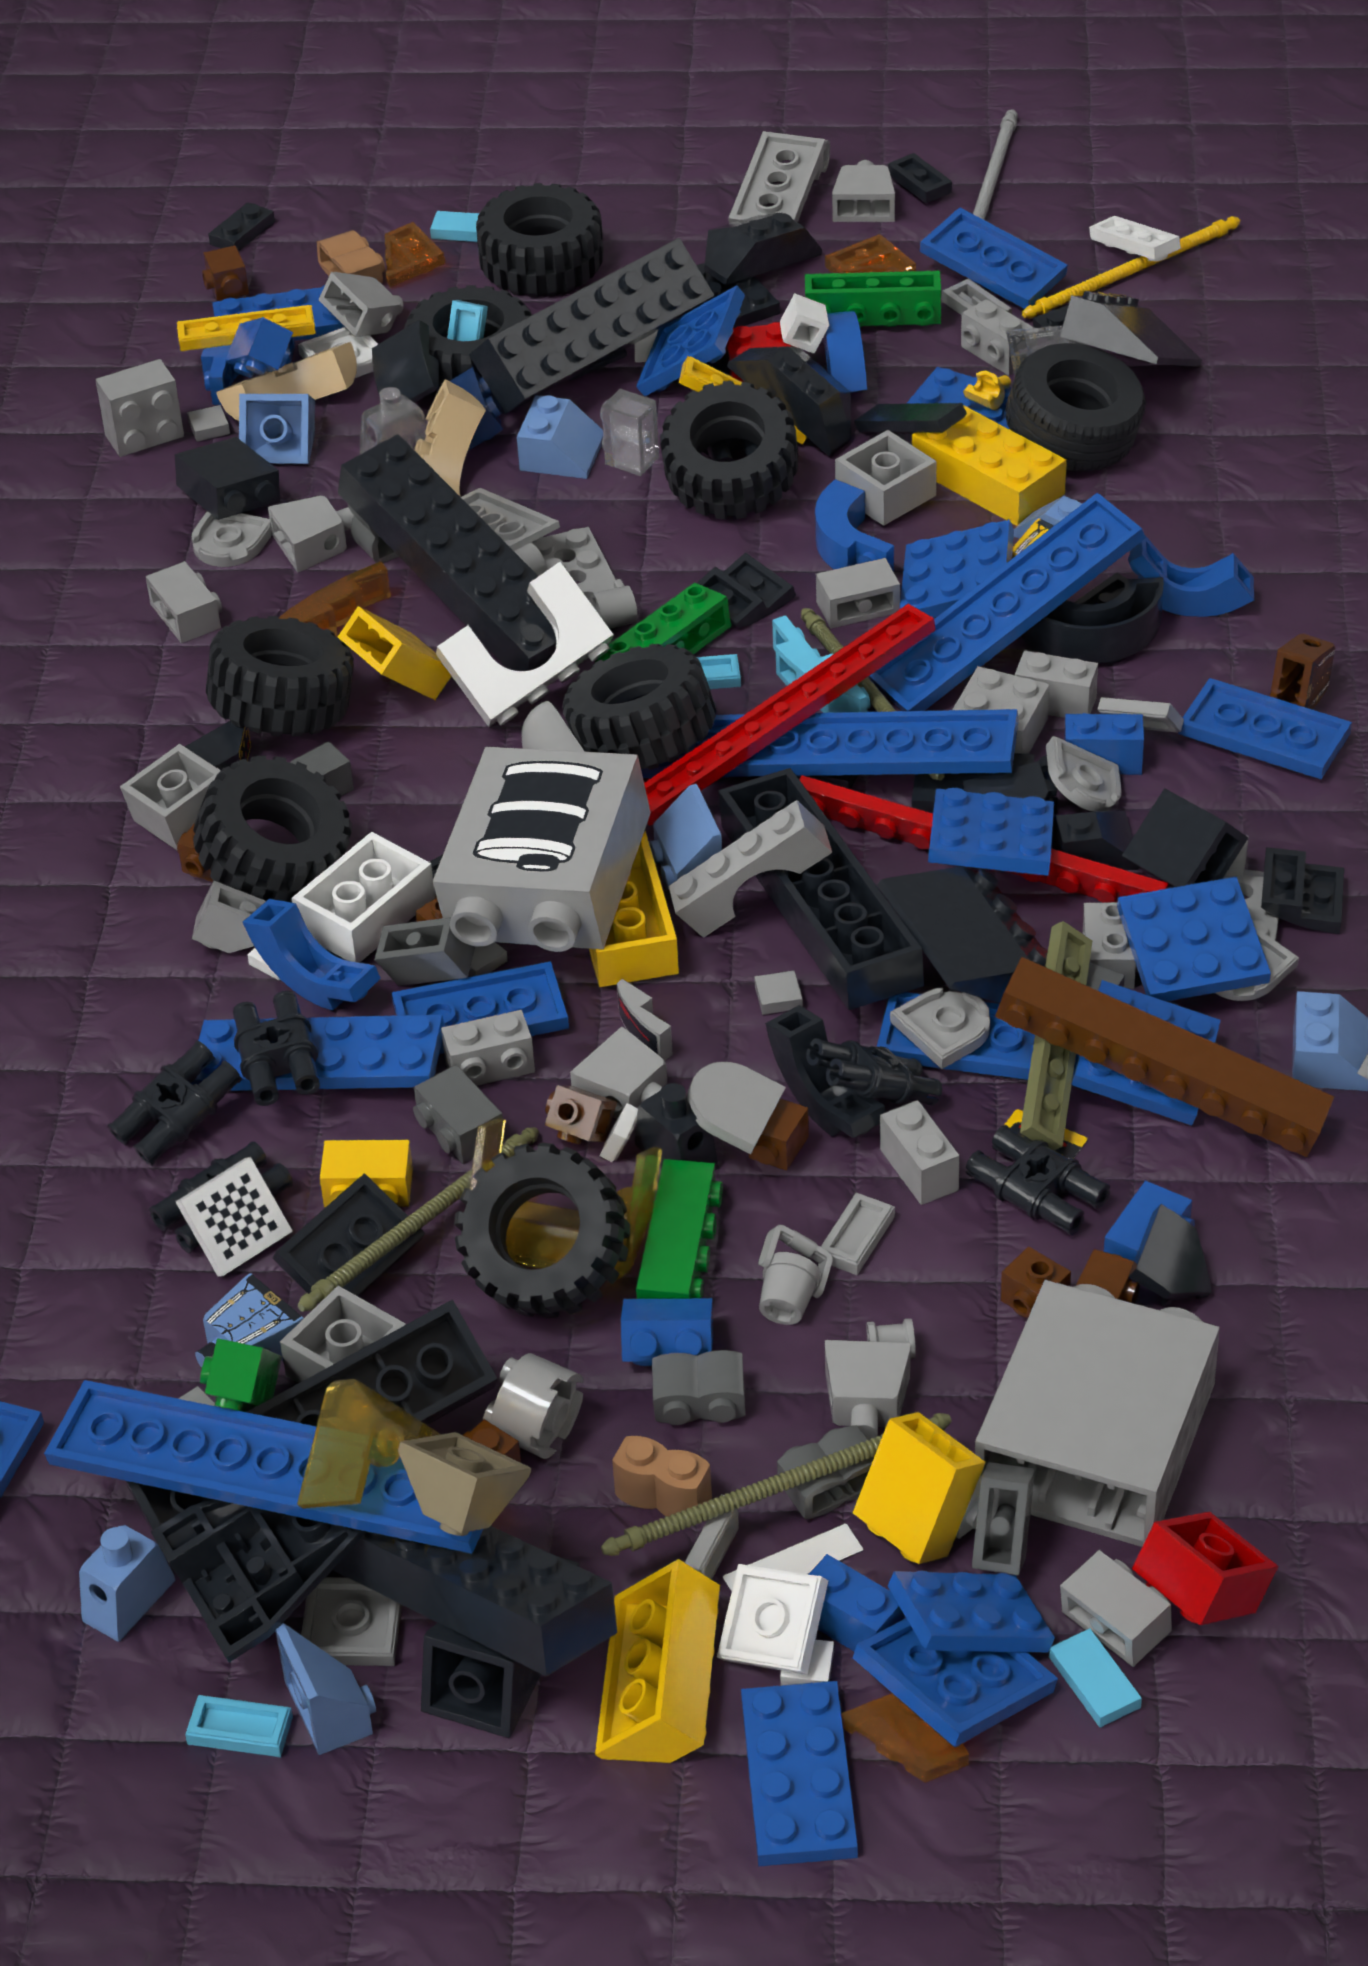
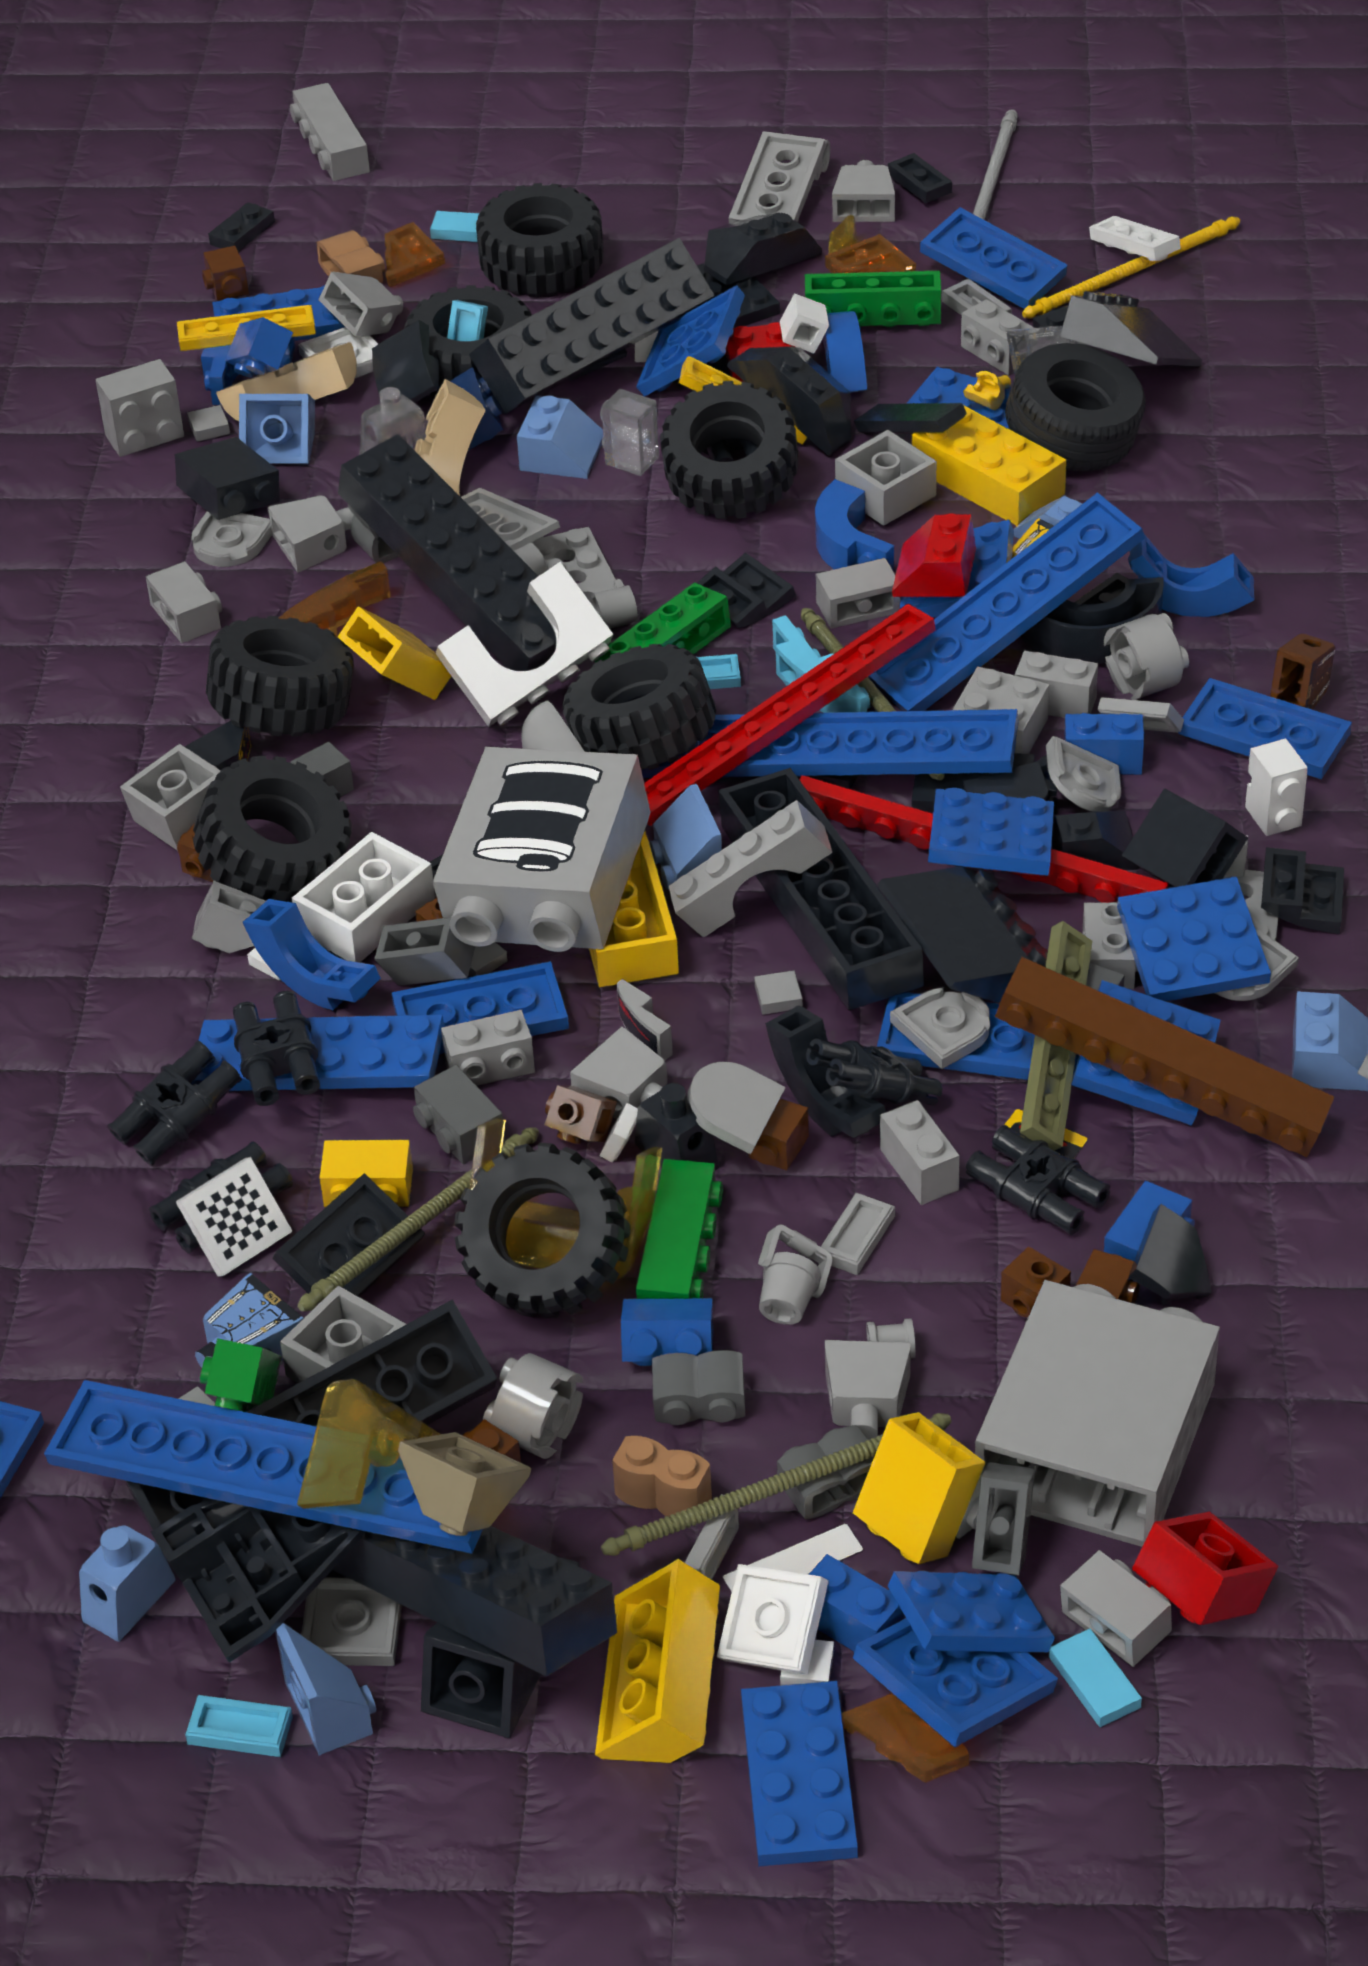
(329, 131): none -> light grey brick
(843, 235): none -> clear yellow slope
(937, 558): none -> red slope
(1145, 656): none -> light grey brick
(1276, 787): none -> white brick

